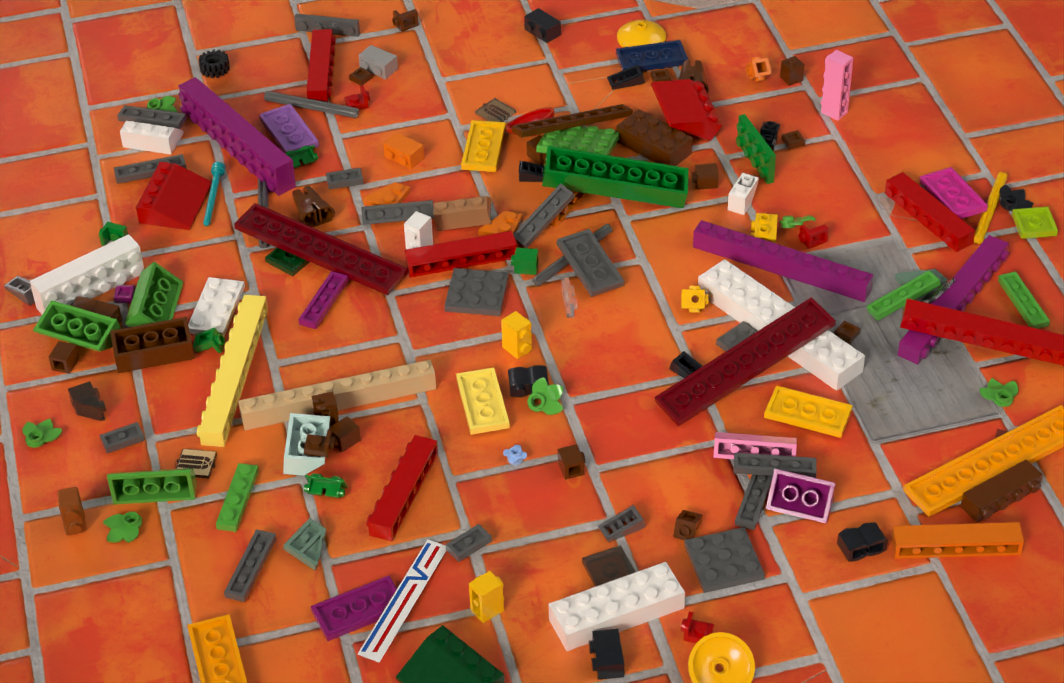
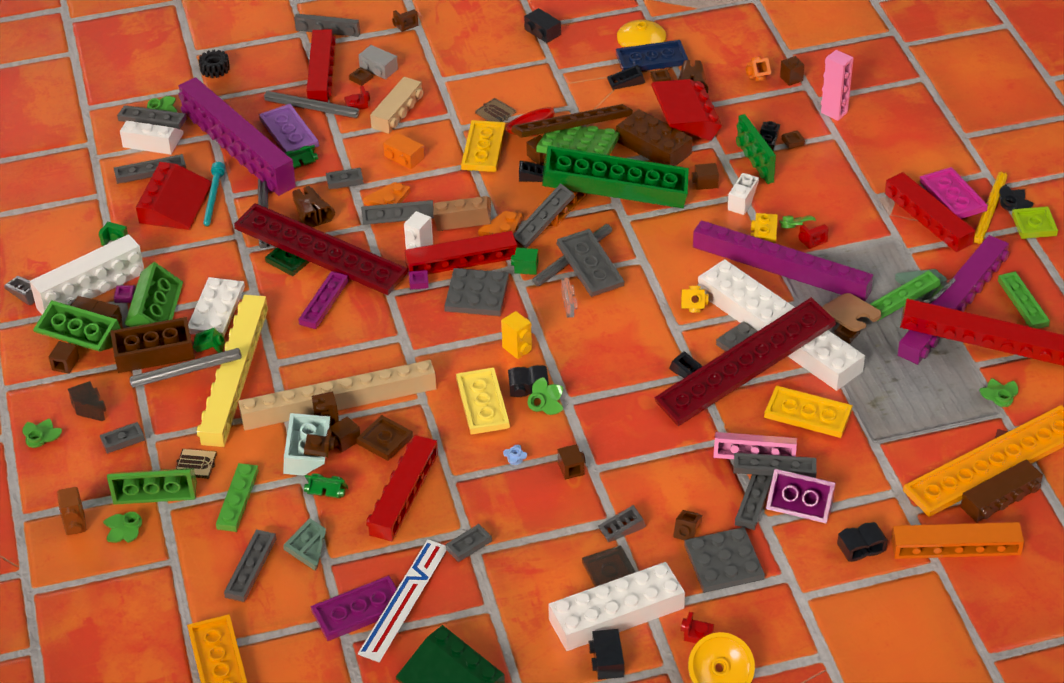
(185, 367): none -> dark grey axle
(384, 437): none -> reddish brown plate
(396, 105): none -> tan brick
(418, 279): none -> magenta plate
(486, 596): yellow brick -> none
(848, 309): none -> medium nougat piece

